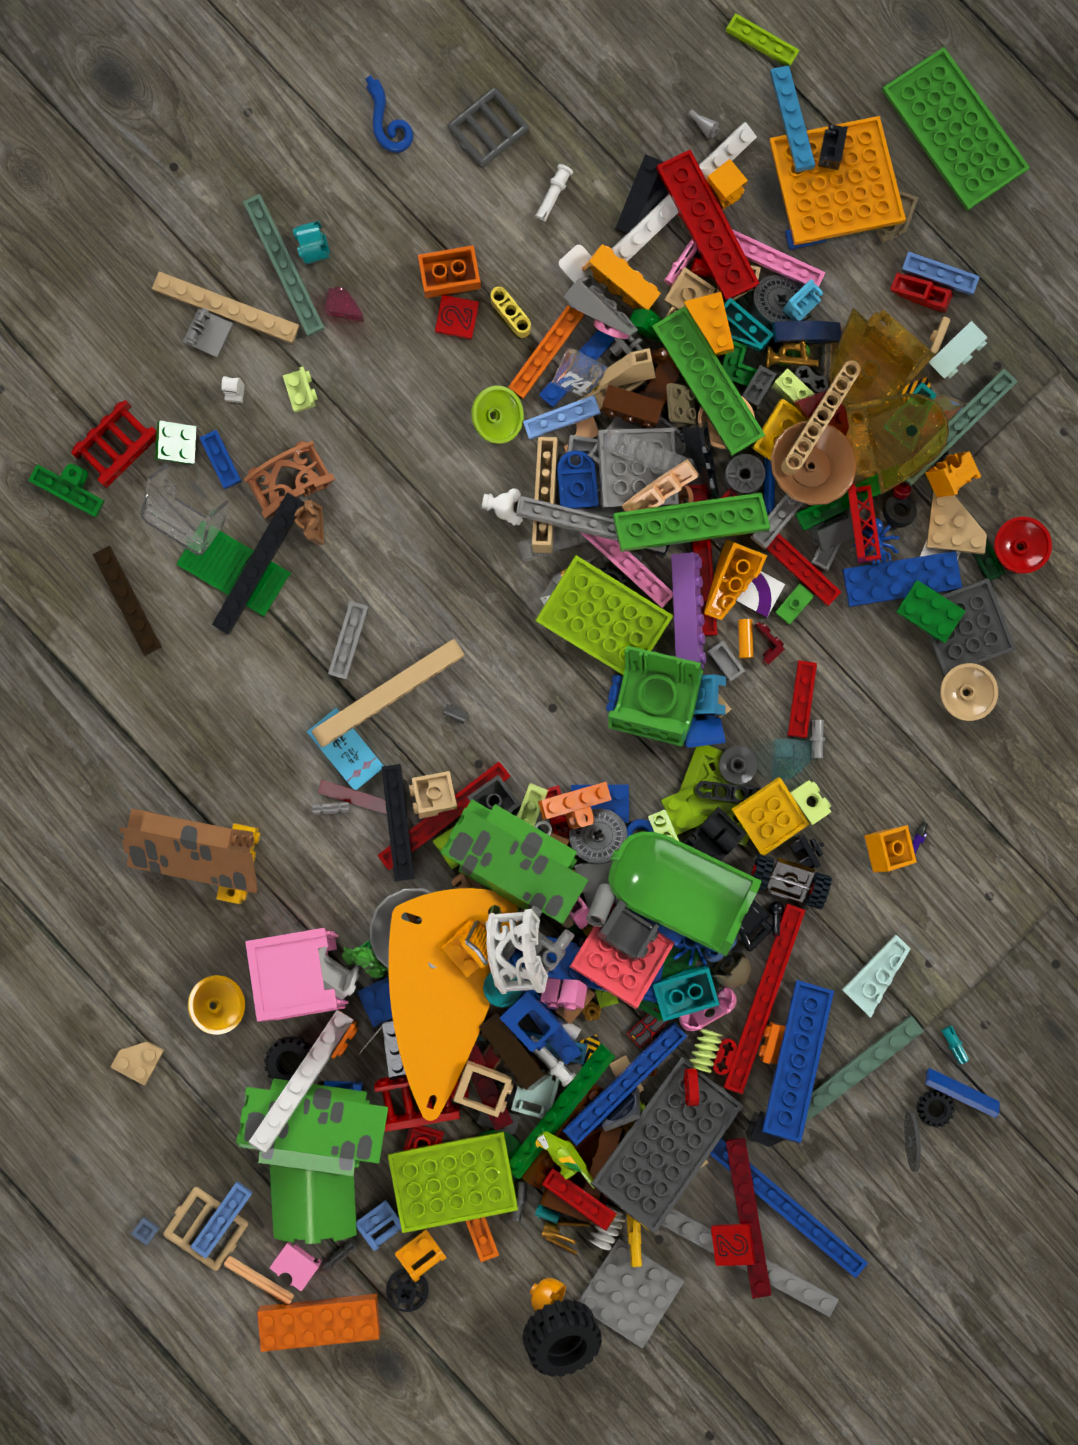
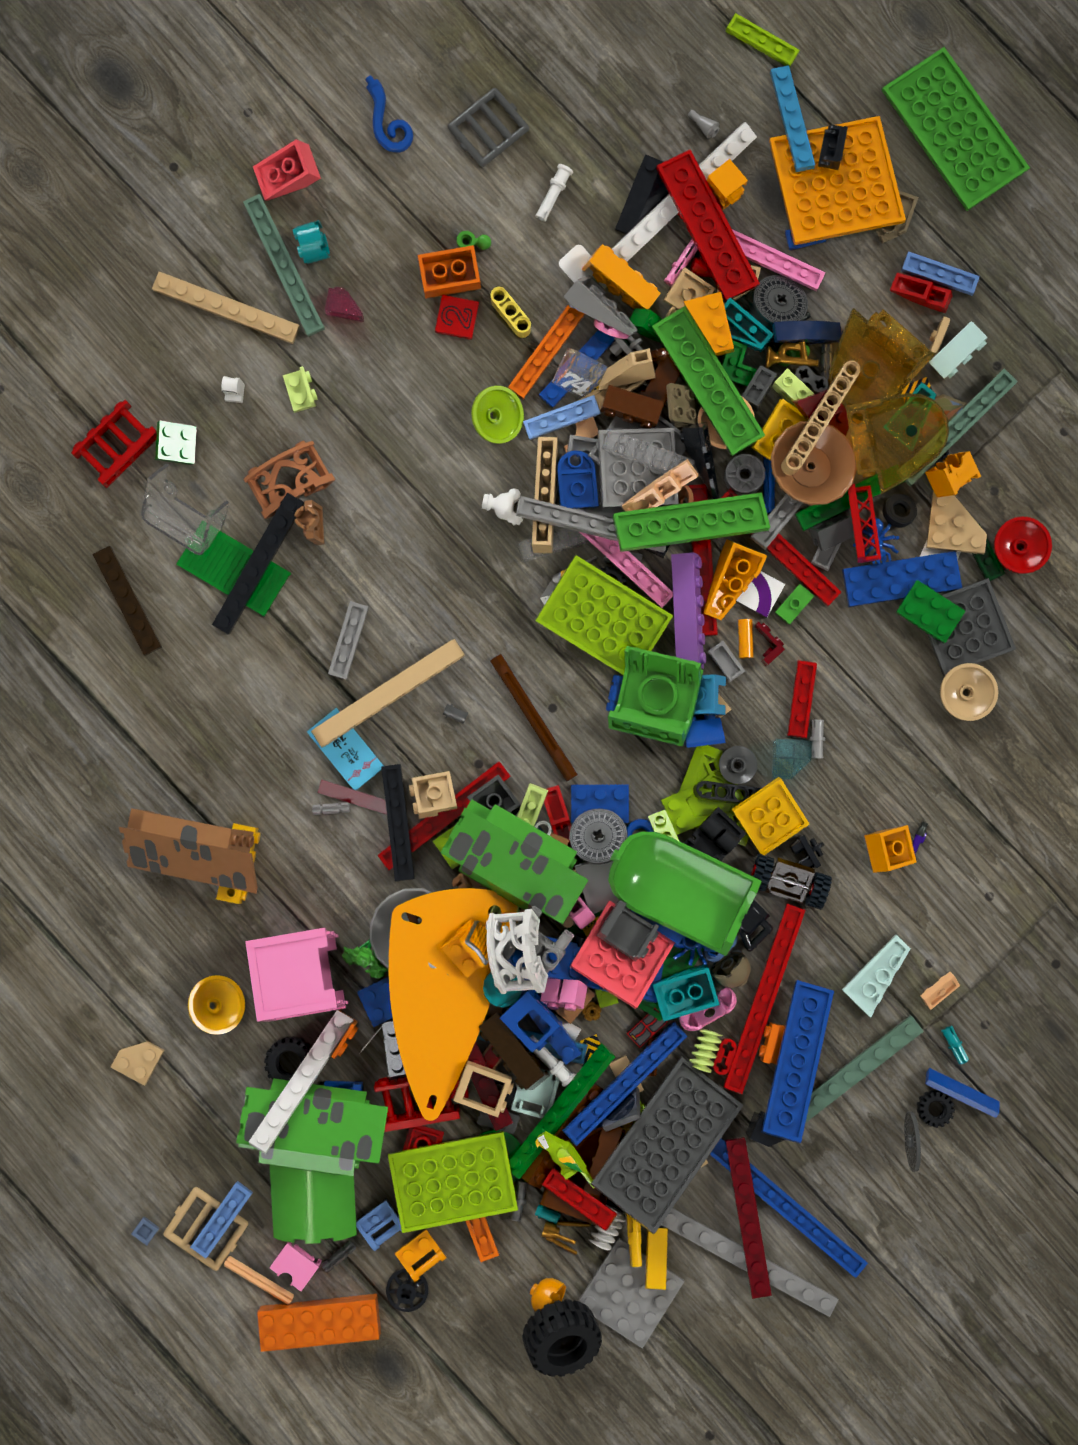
(68, 487): green plate -> none
(207, 332): light grey hinge -> none
(220, 459): blue plate -> none
(287, 170): none -> coral slope
(337, 976): white panel -> none
(483, 241): none -> bright green plate
(533, 717): none -> reddish brown piece
(575, 804): orange plate -> none
(601, 906): light grey pin -> none
(656, 1259): none -> yellow tile
(691, 1087): red beam -> none
(733, 1244): red tile -> none
(776, 909): black bar -> none
(803, 301): medium azure hinge -> none
(819, 810): yellowish green brick -> none
(902, 490): dark red plate -> none
(940, 990): none -> light nougat plate

